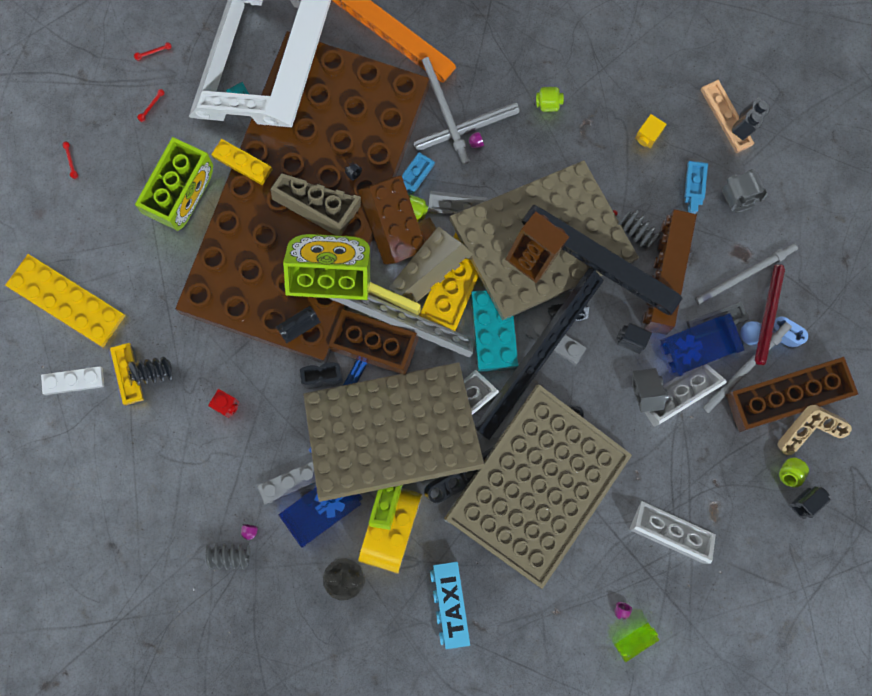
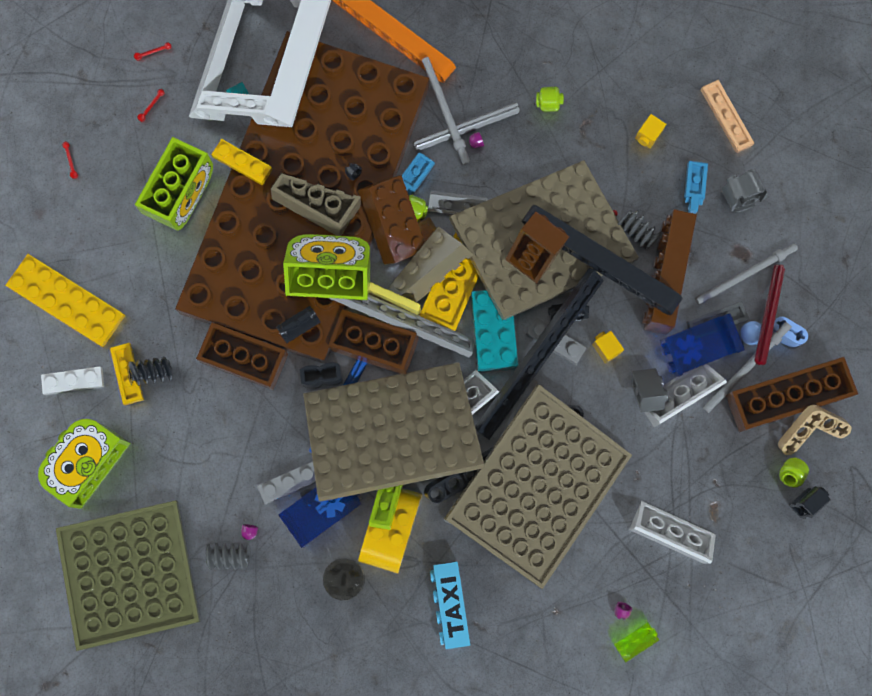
(80, 461): none -> brick
(127, 575): none -> olive plate
(224, 403): red brick -> none
(242, 356): none -> reddish brown brick
(607, 346): none -> yellow brick
(633, 337): black brick -> none
(751, 118): black brick -> none

